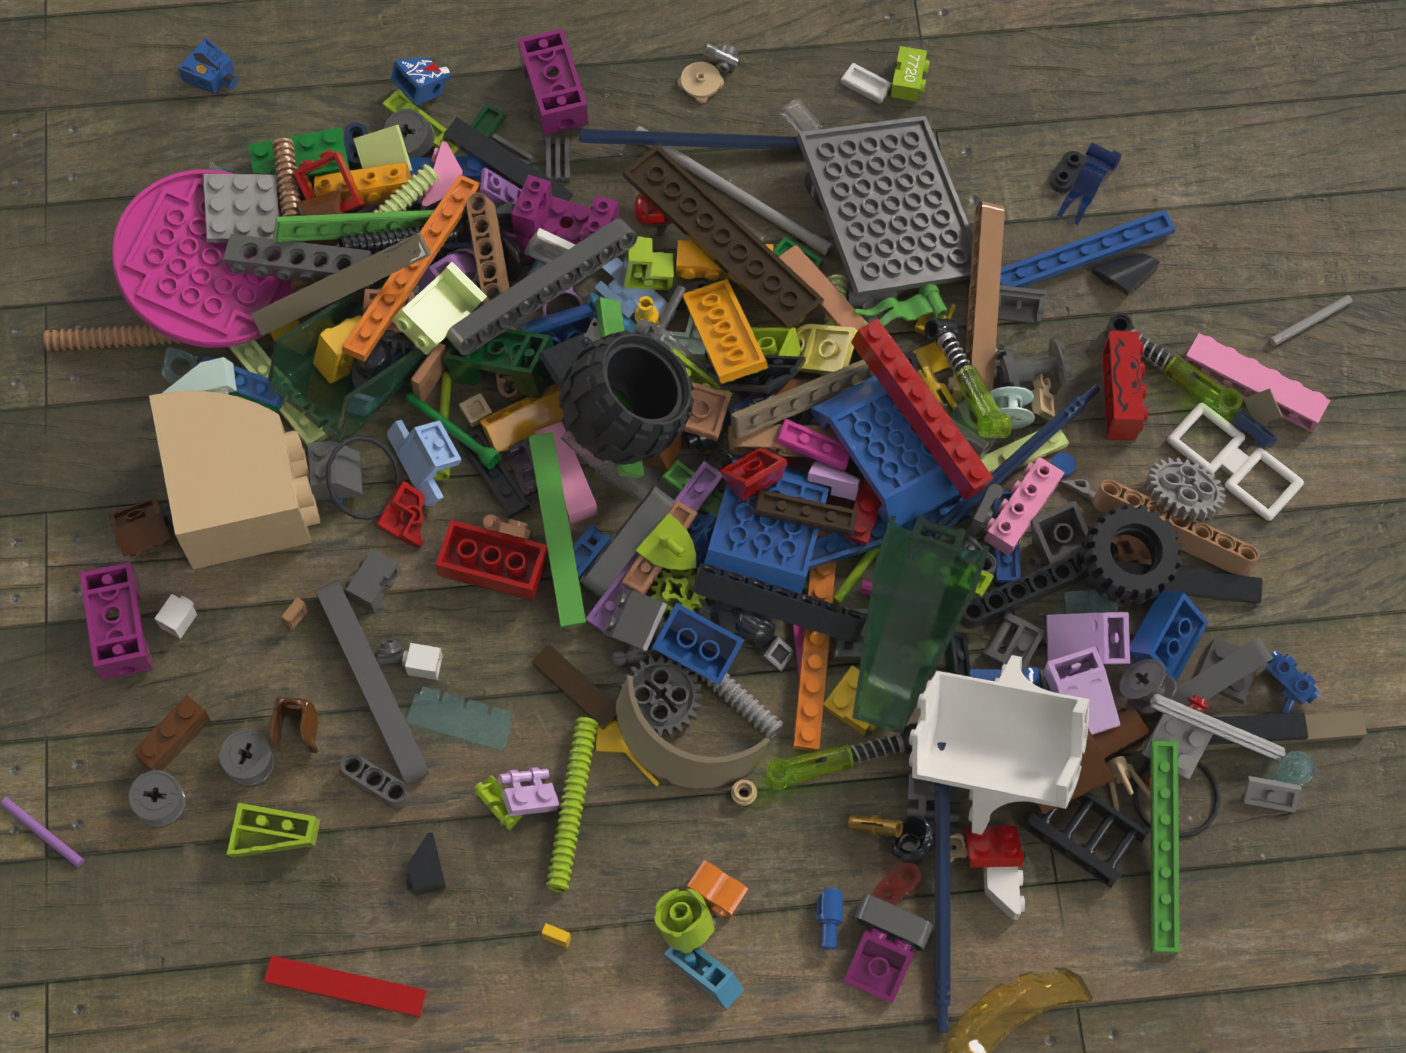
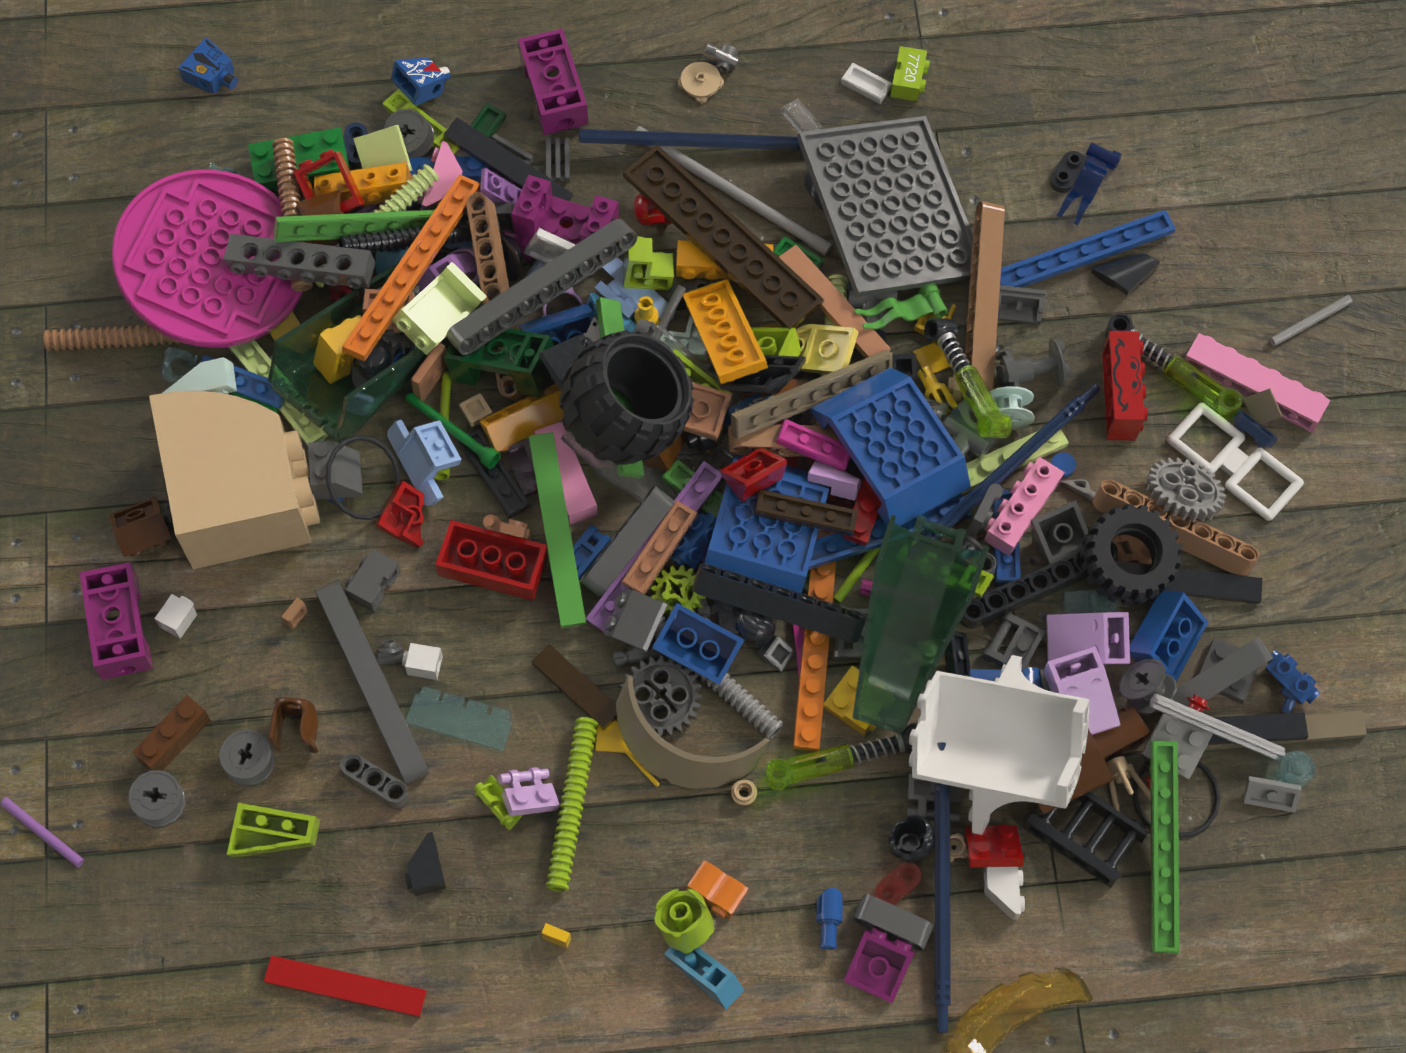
(239, 205): light grey plate -> none
(341, 284): dark tan tile -> none
(669, 546): lime shield -> none
(860, 823): pearl gold pin -> none
(921, 409): red brick -> none
(1043, 401): tan plate -> none

